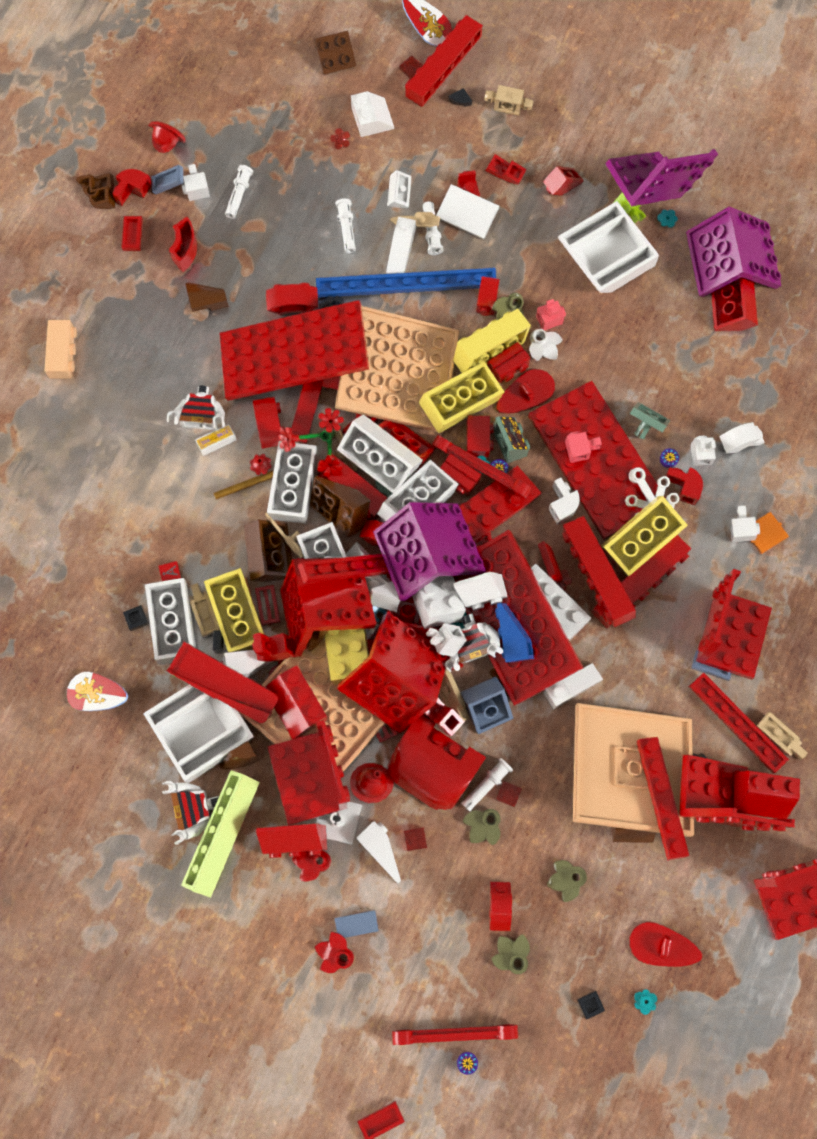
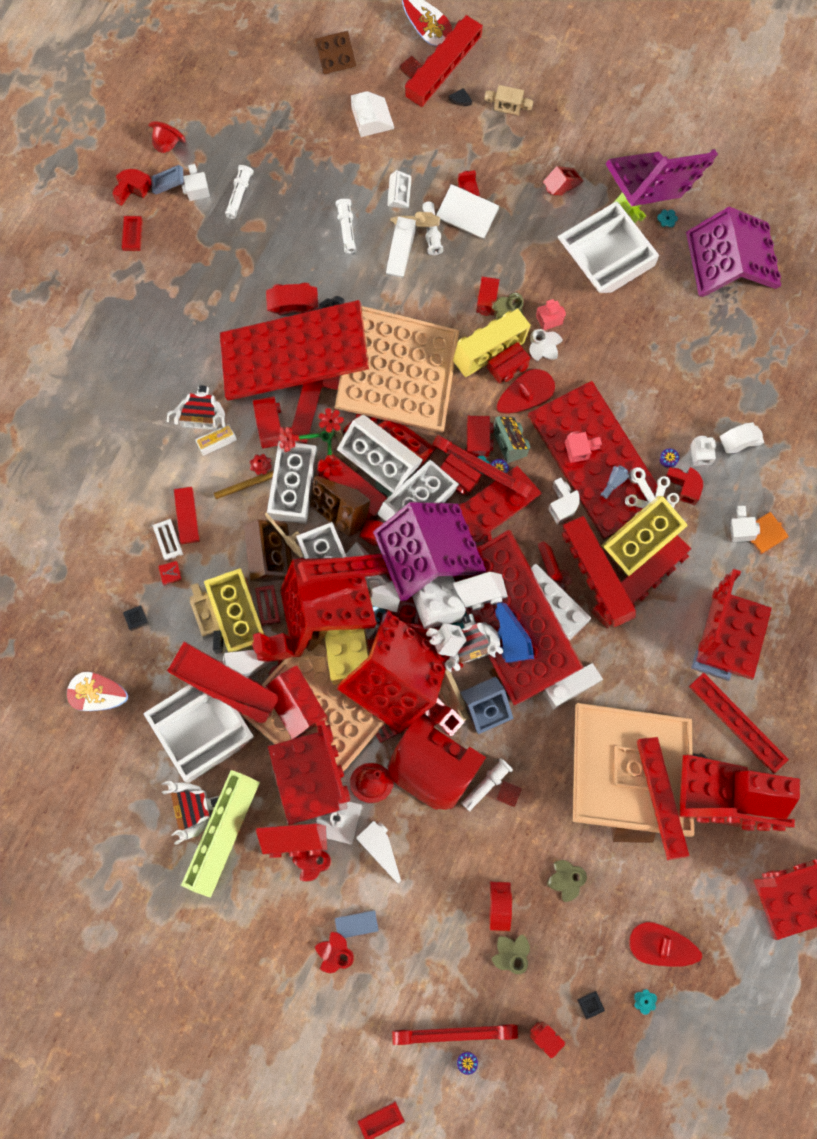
(60, 349): light nougat brick -> none
(99, 190): reddish brown slope -> none
(169, 618): white brick -> none
(172, 554): none -> white tile
(185, 244): red brick -> none
(186, 515): none -> red tile
(206, 297): reddish brown slope -> none
(239, 757): reddish brown slope -> none
(340, 138): clear red plant -> none
(402, 282): blue plate -> none
(415, 839): clear red tile -> none
(461, 397): light yellow brick -> none
(481, 828): olive plate -> none
(506, 171): red slope -> none
(546, 1039): none -> red brick
(617, 477): none -> sand blue cone
(649, 418): sand green tile -> none
(735, 306): red slope -> none
(781, 736): tan hinge -> none

